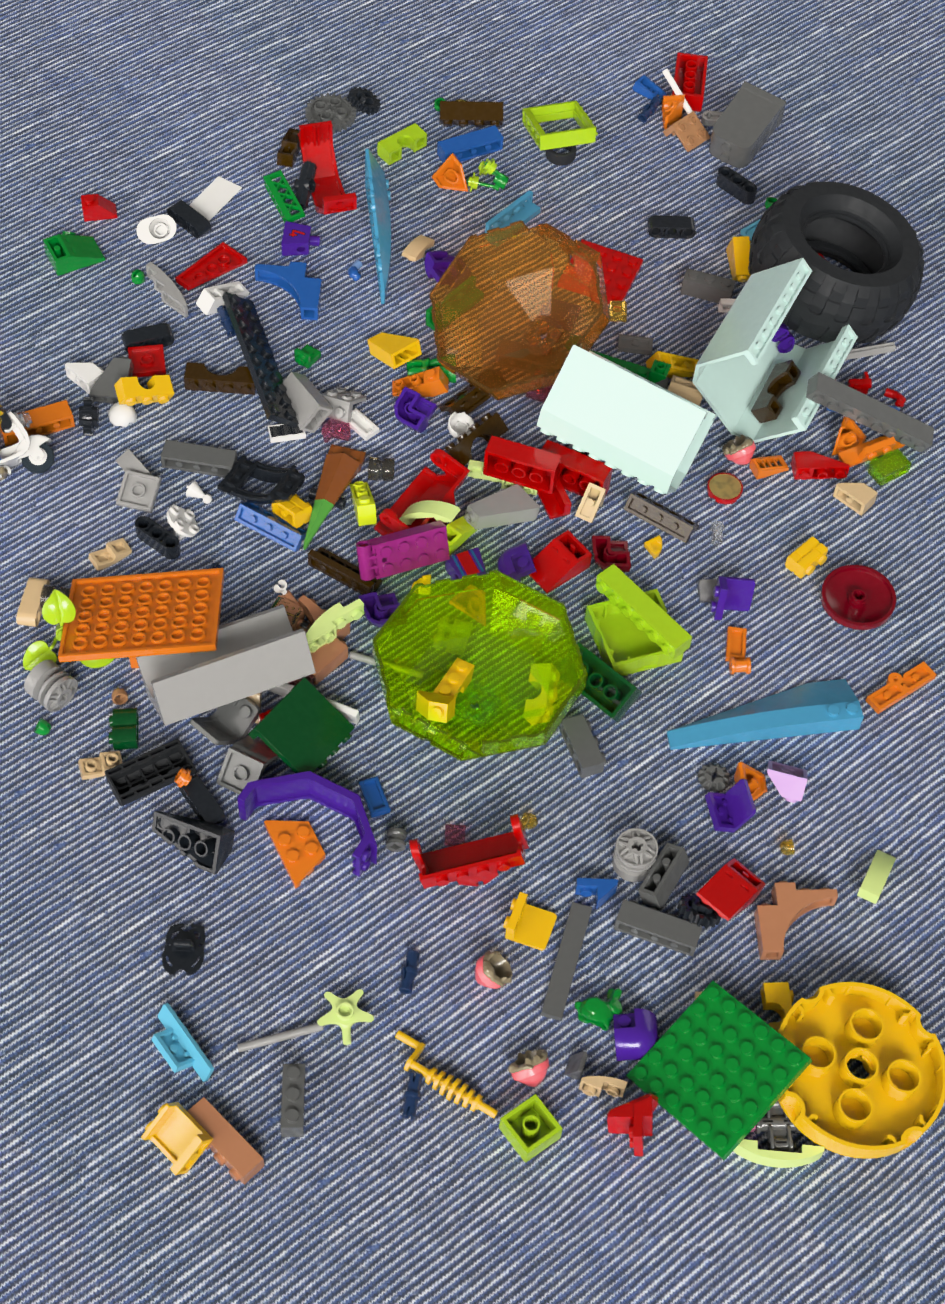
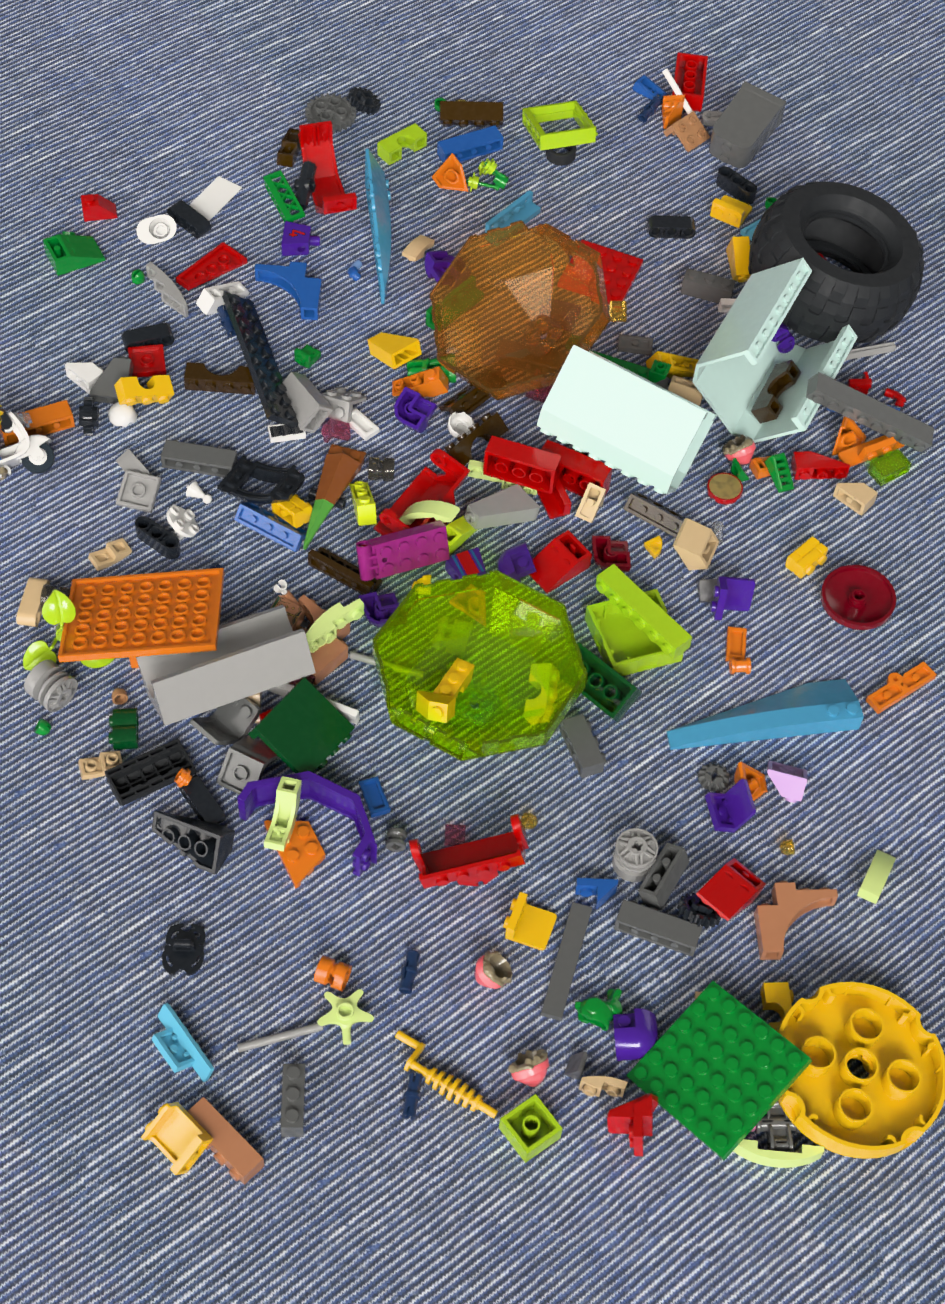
(285, 813): none -> yellowish green arch
(331, 972): none -> orange wheel
(695, 545): none -> tan slope
(730, 210): none -> yellow bracket
(738, 471): none -> green slope
(780, 462): none -> green slope

